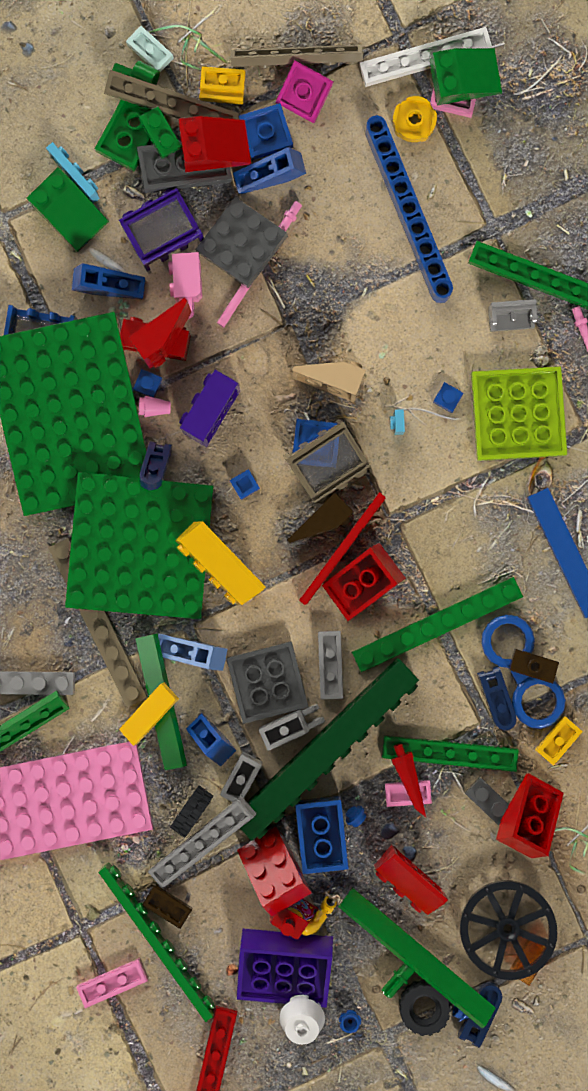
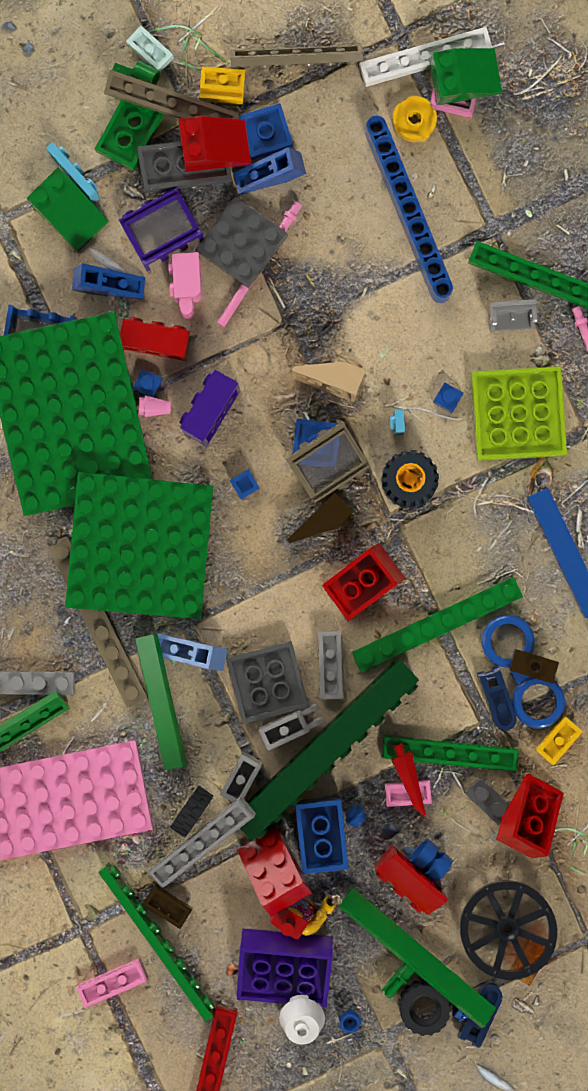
(149, 714): yellow tile -> none
(155, 465): dark blue plate -> none
(158, 336): red slope -> none
(159, 132): green plate -> none
(211, 740): blue slope -> none
(219, 563): yellow slope -> none
(304, 91): dark pink tile -> none
(341, 550): red tile -> none
(410, 479): none -> black wheel
(433, 862): none -> blue wheel

